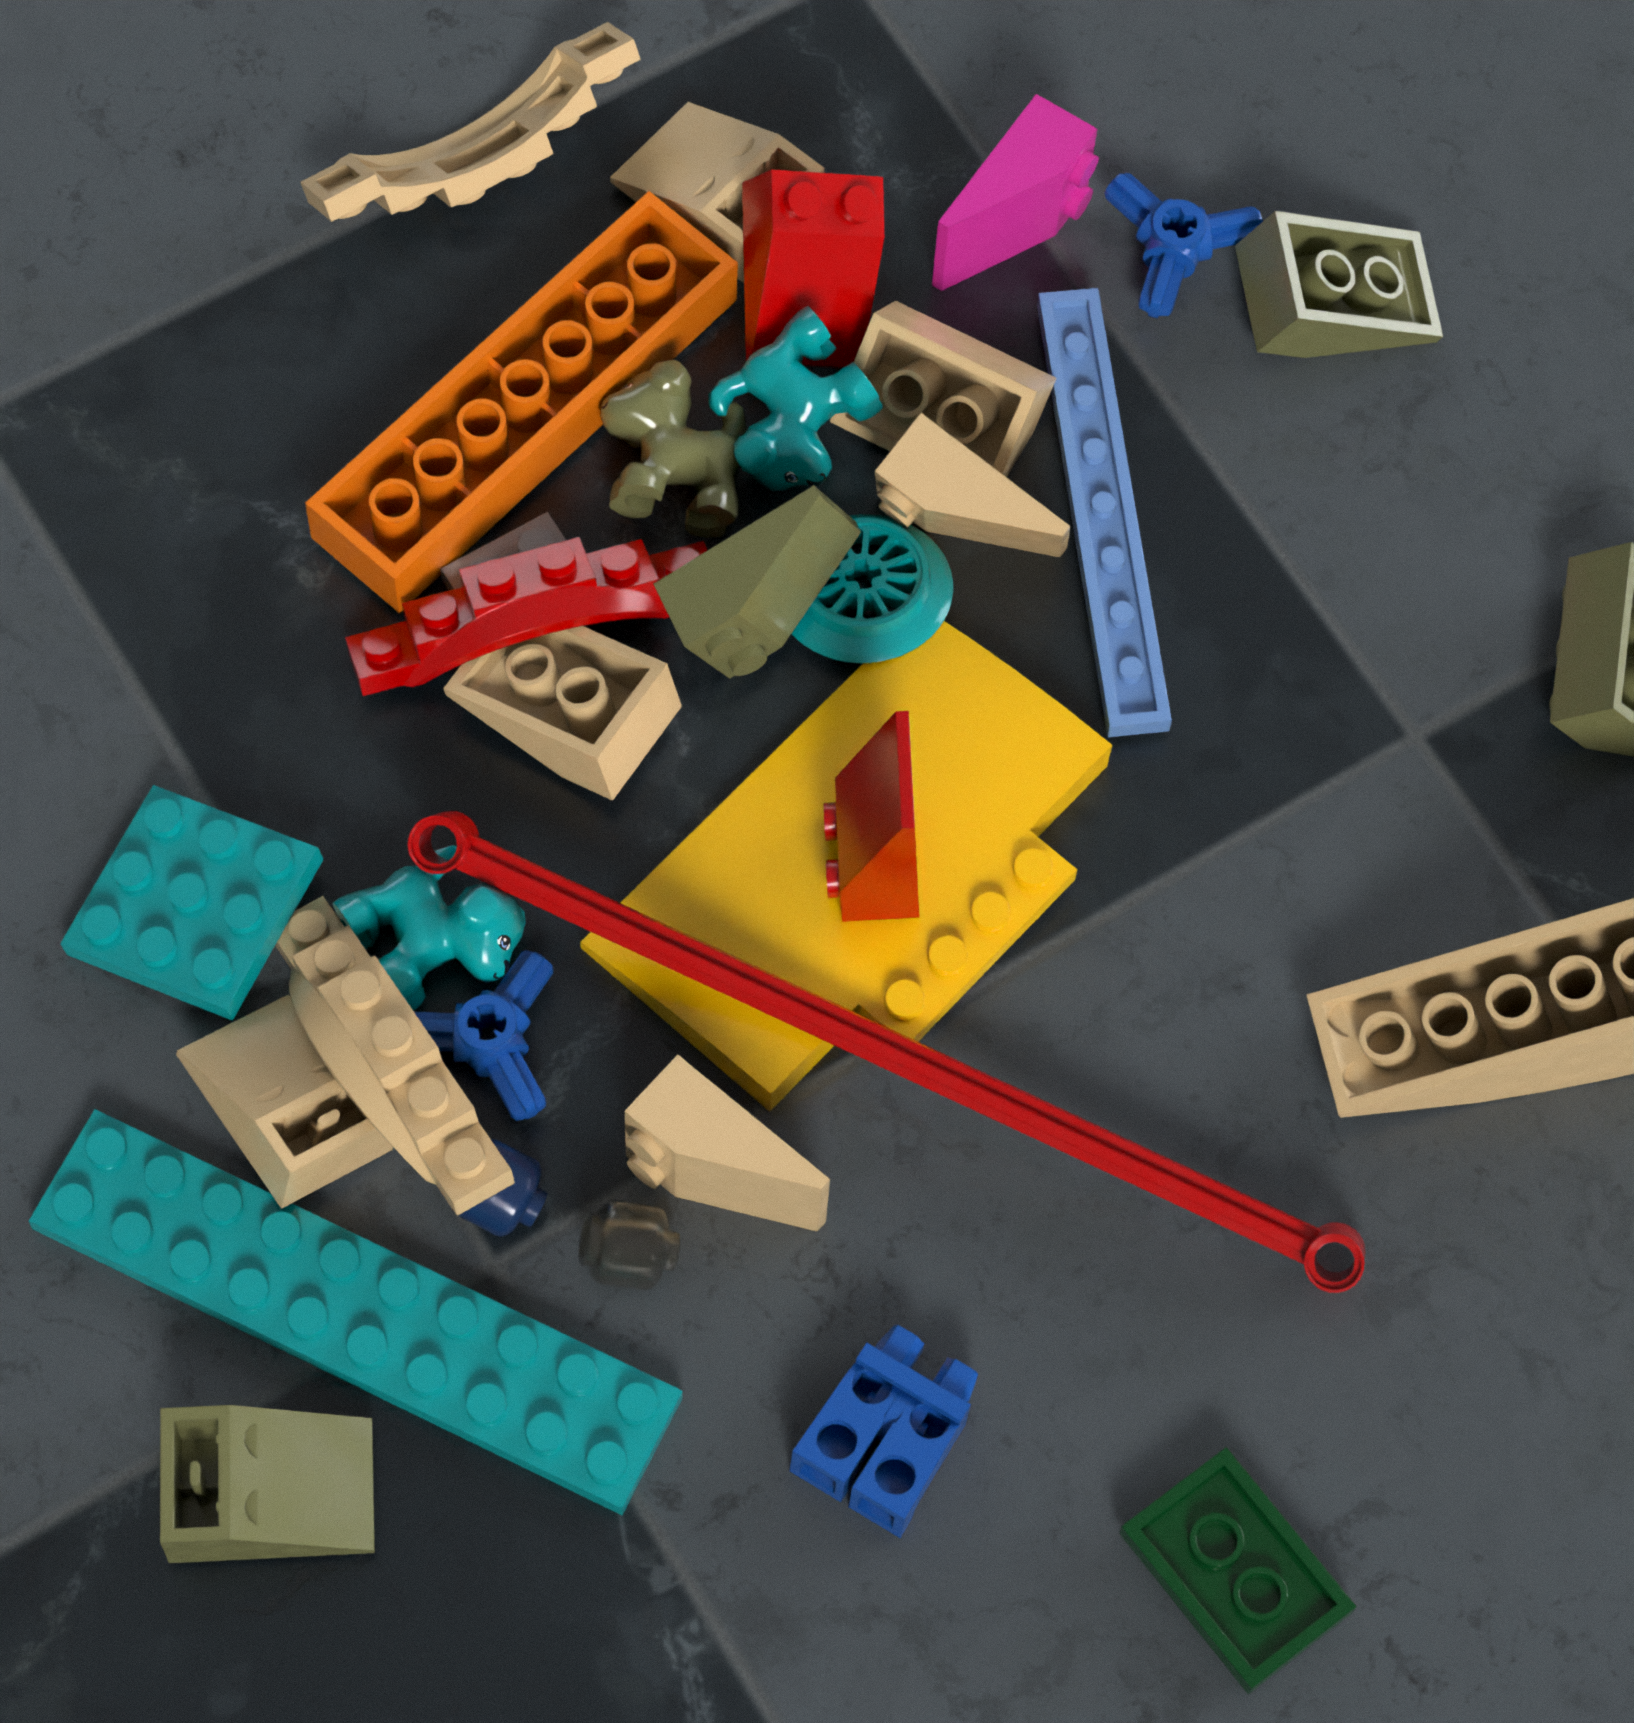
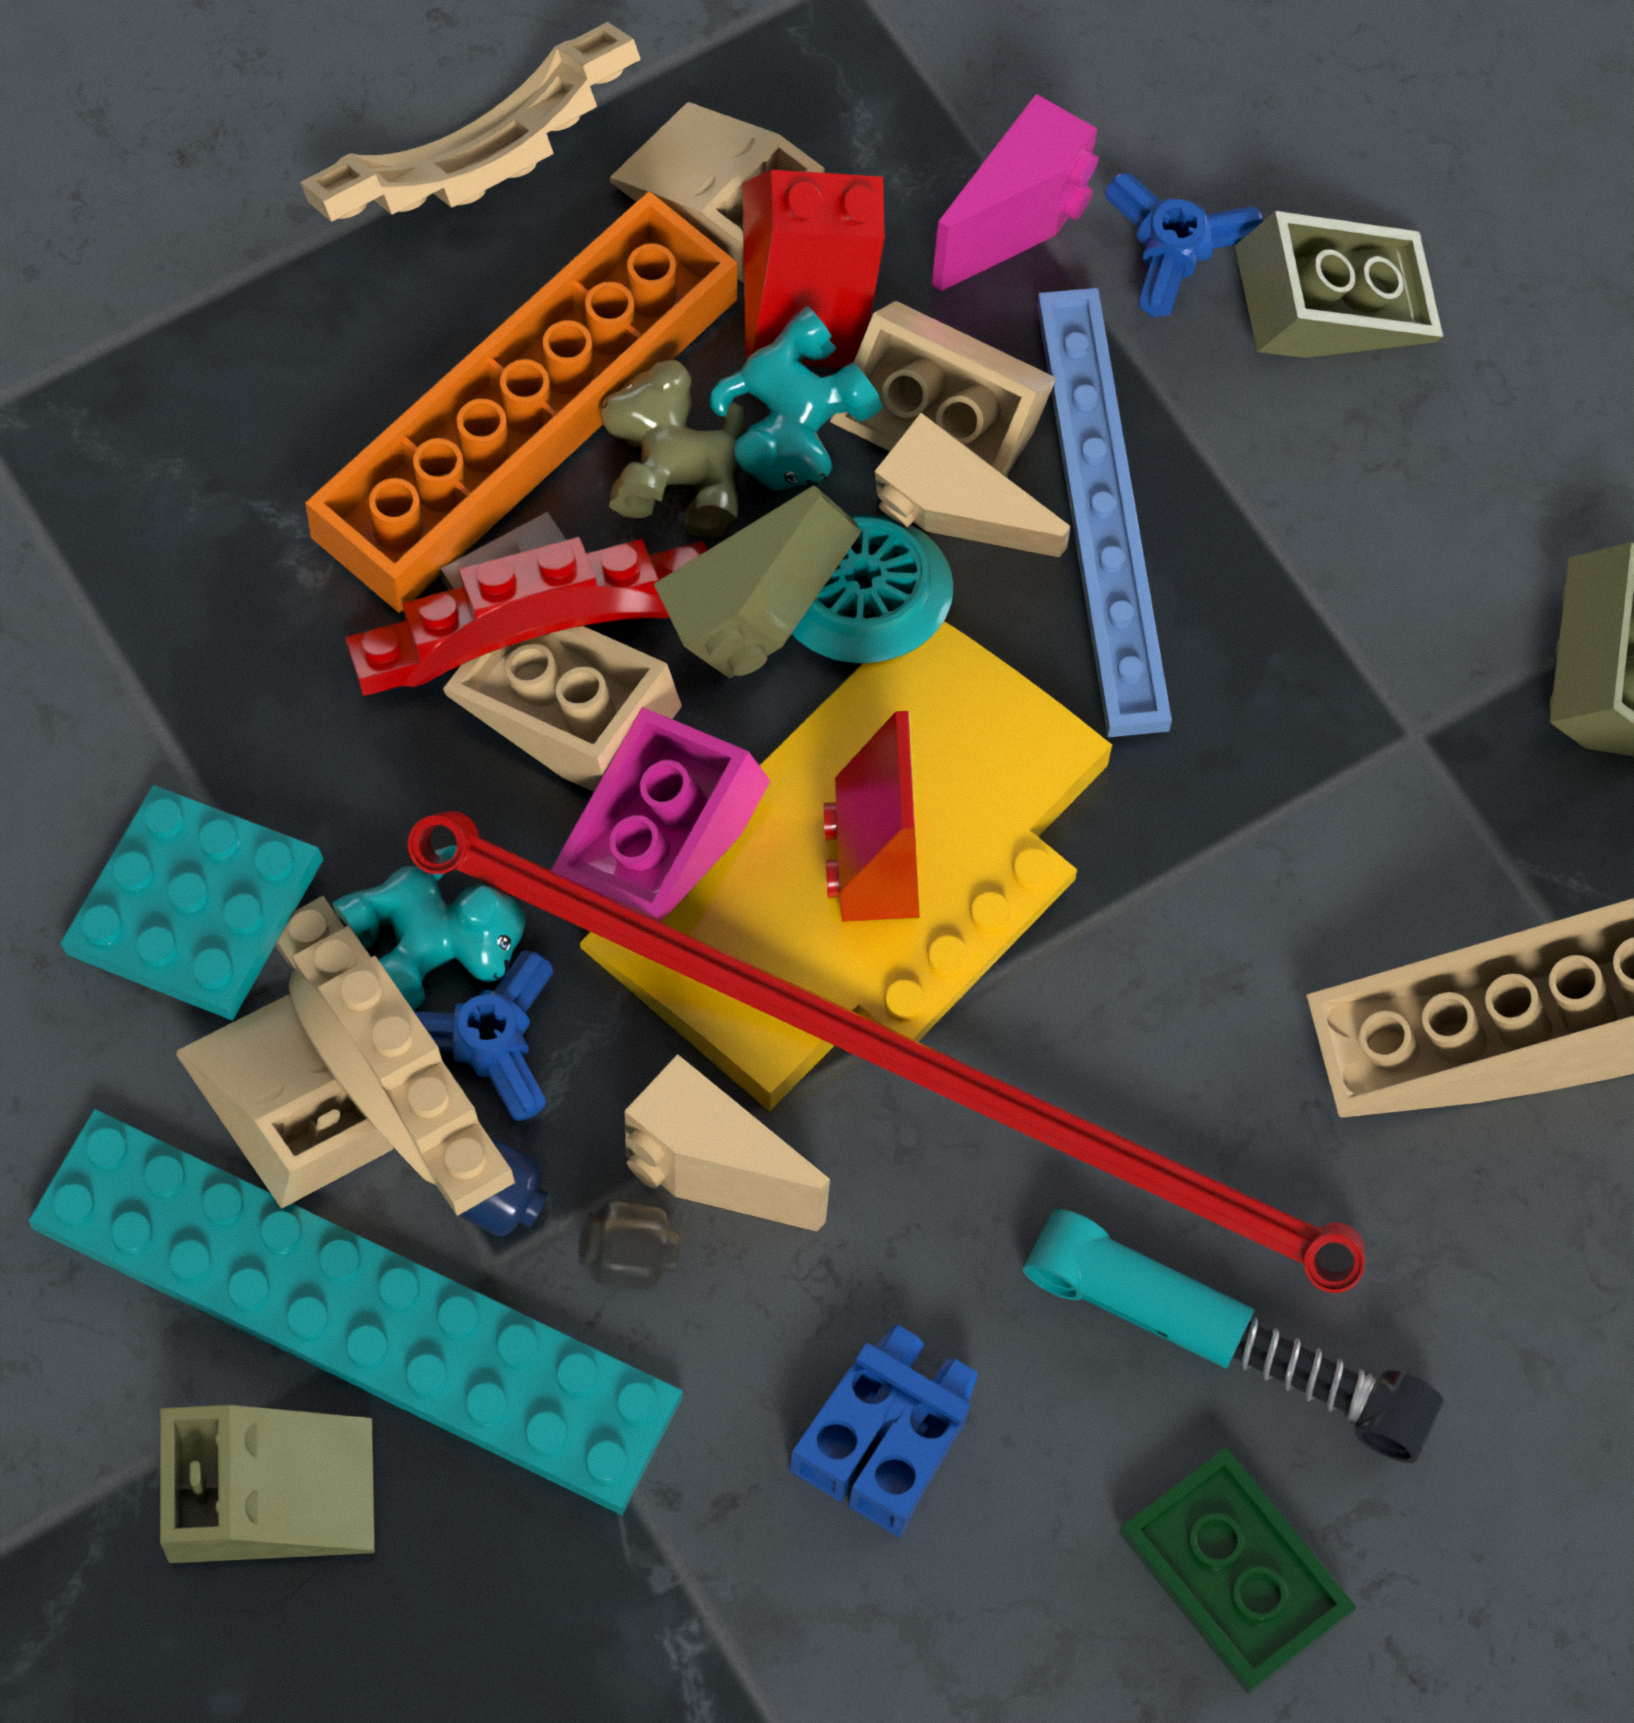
(661, 815): none -> dark pink slope
(1082, 1262): none -> piece

